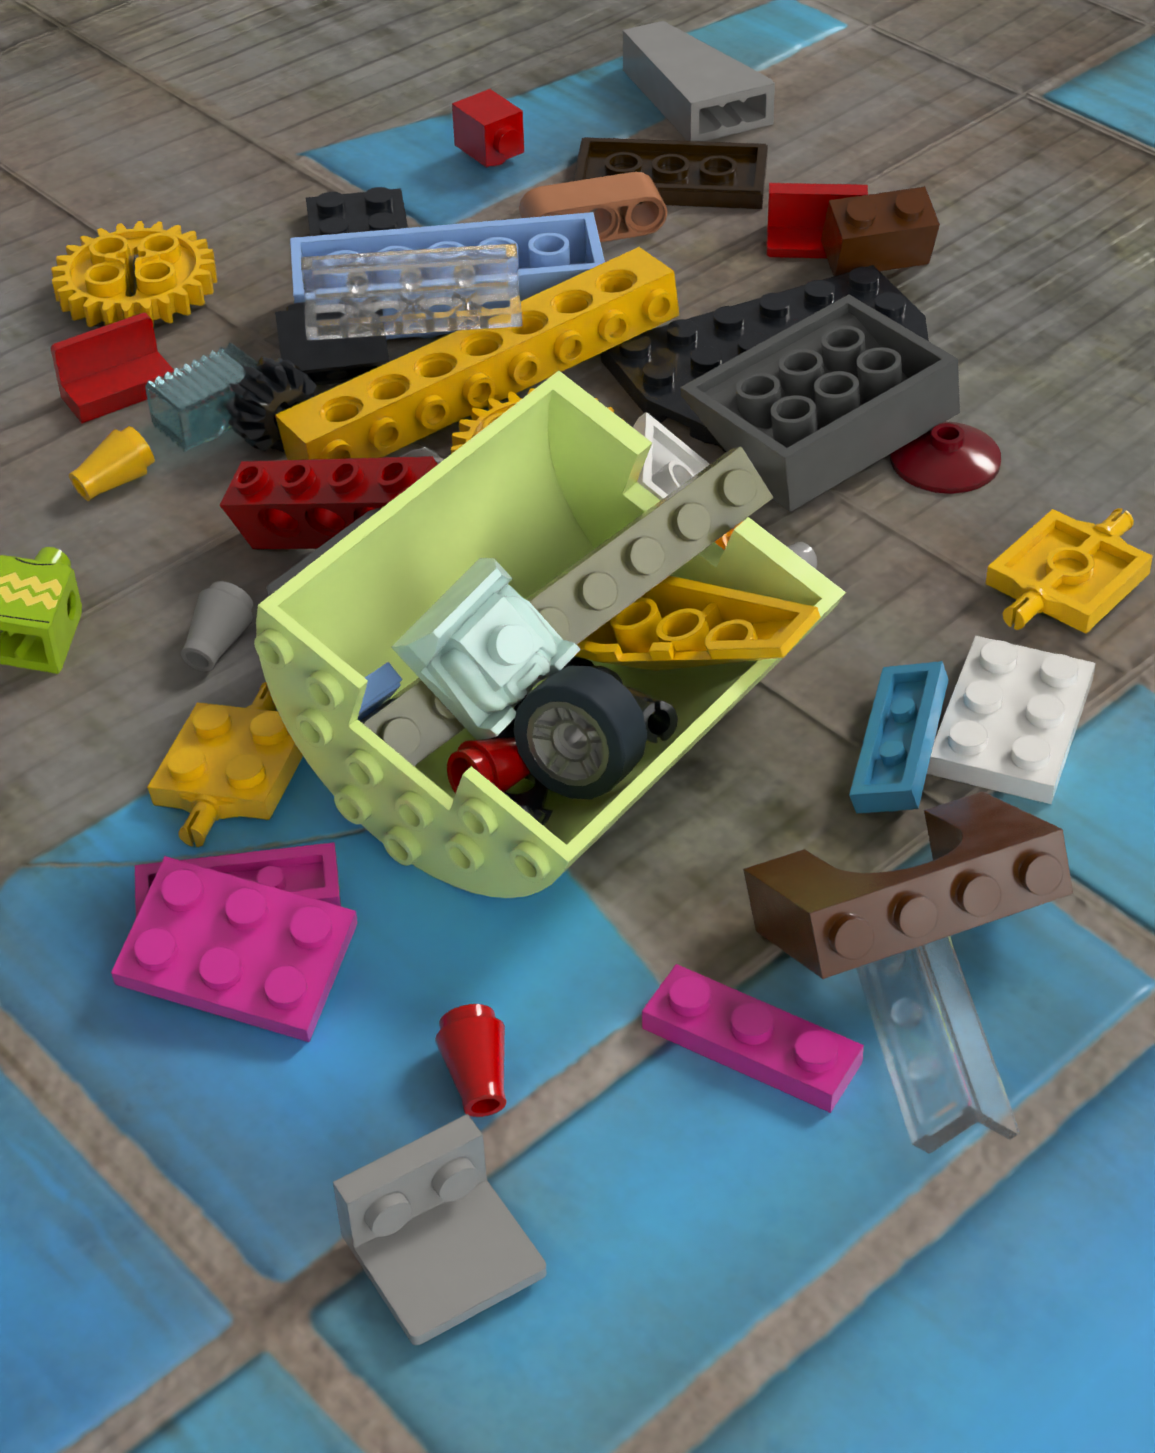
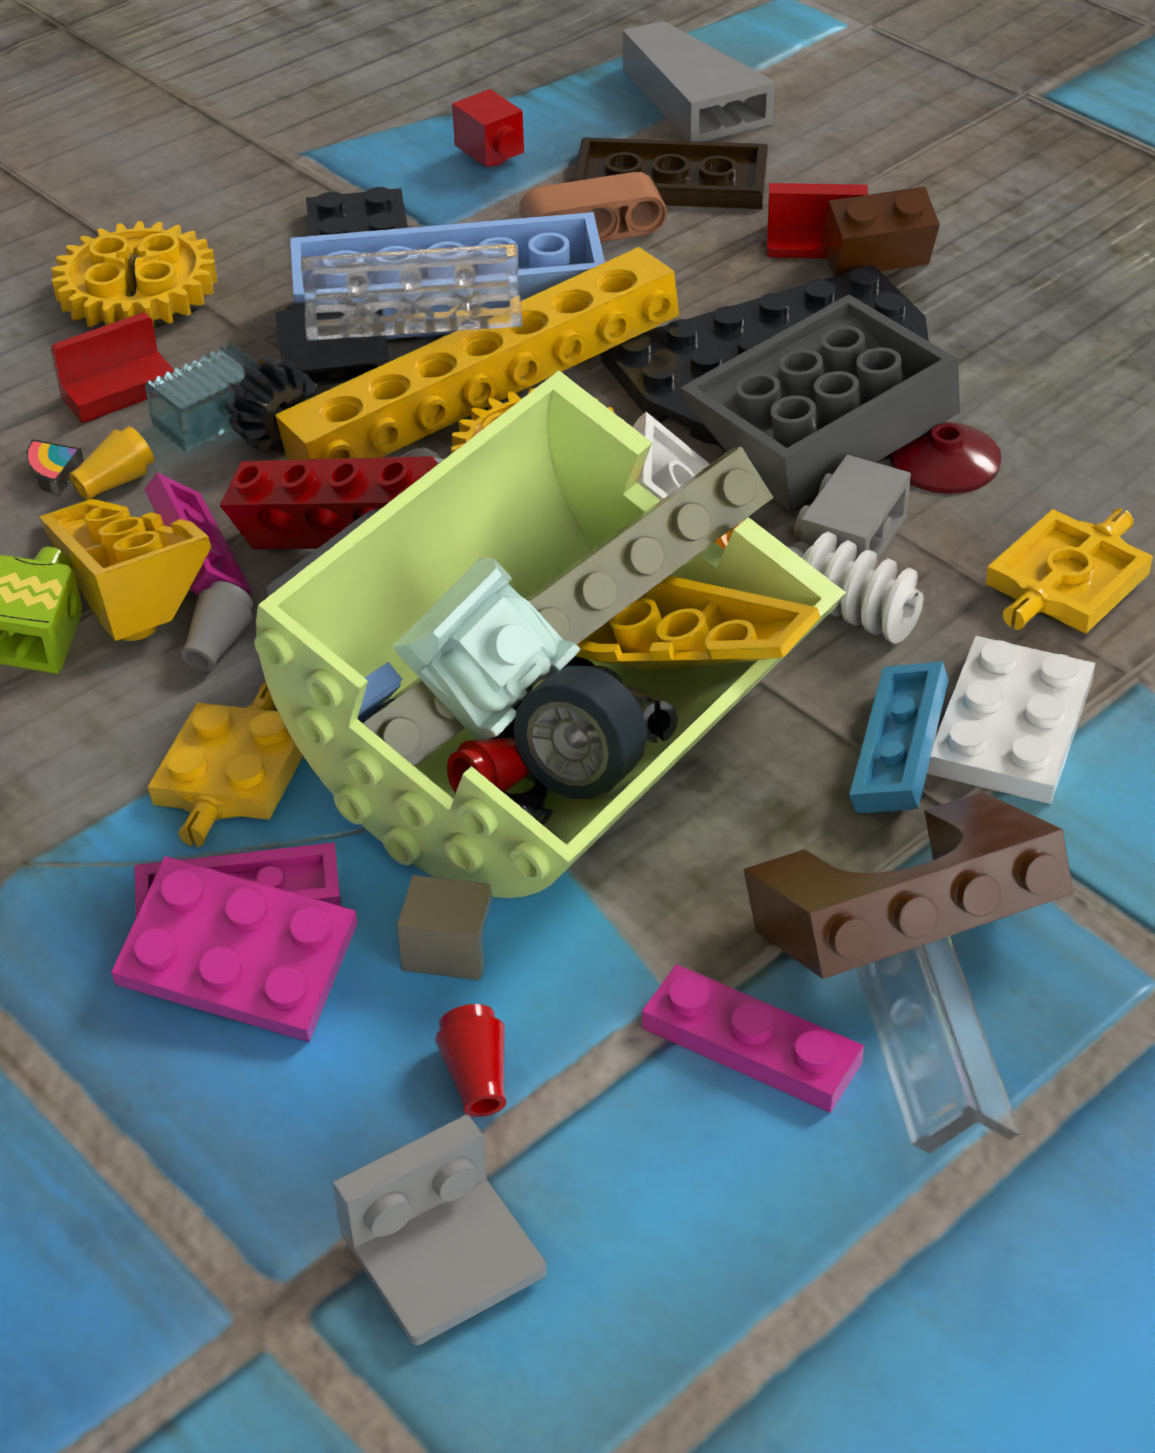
(52, 464): none -> tile
(128, 565): none -> yellow wedge
(178, 502): none -> dark pink plate
(444, 927): none -> dark tan panel
(857, 504): none -> light grey brick
(871, 595): none -> white piece

